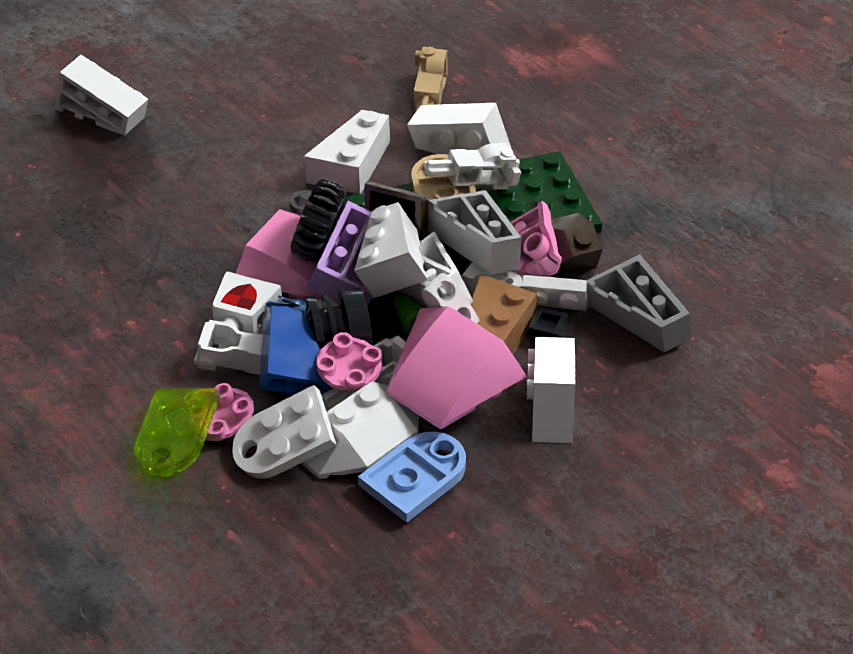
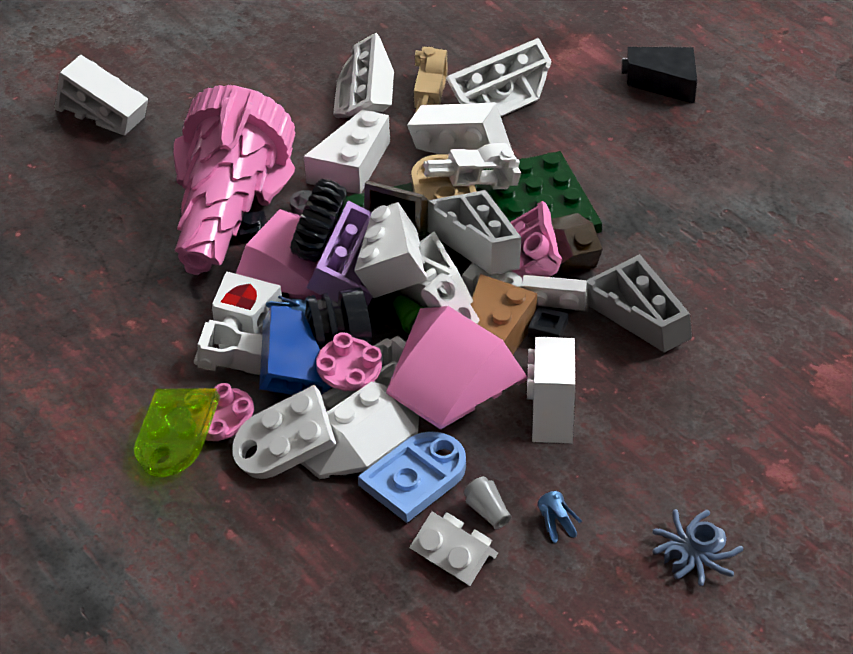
(228, 152): none -> bright pink cone
(250, 225): none -> black plate
(365, 80): none -> white wedge
(451, 547): none -> white bracket
(486, 501): none -> light grey cone
(506, 79): none -> white wedge
(554, 507): none -> flat silver piece
(662, 71): none -> black slope
(698, 545): none -> sand blue animal

